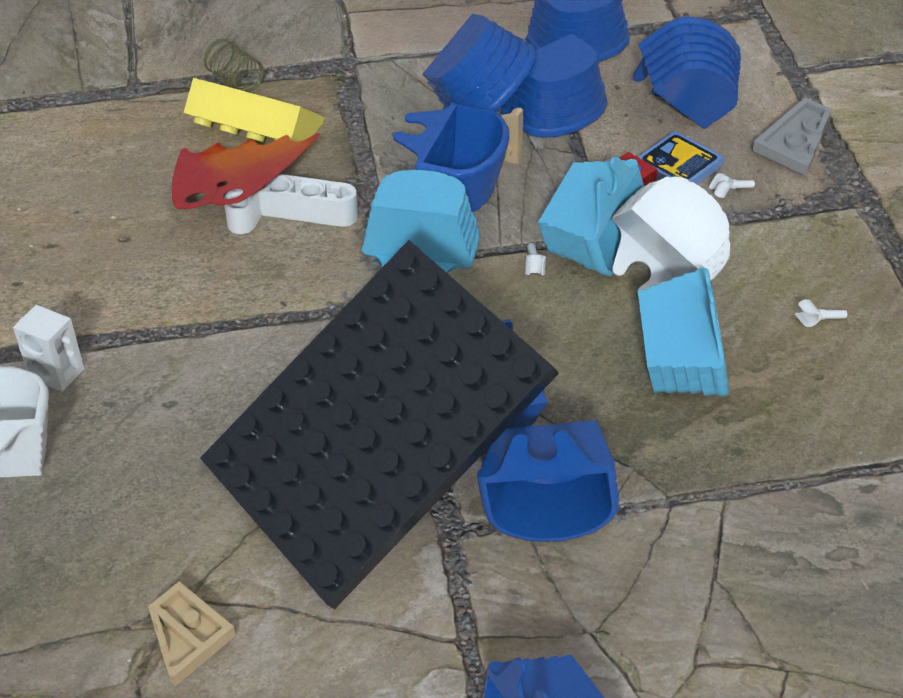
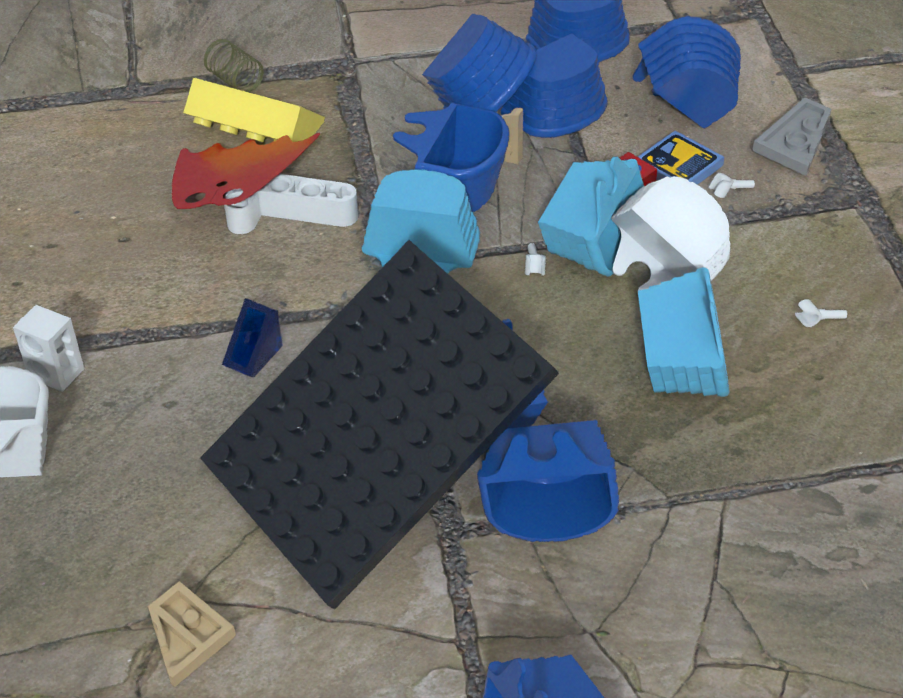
(254, 338): none -> clear blue slope

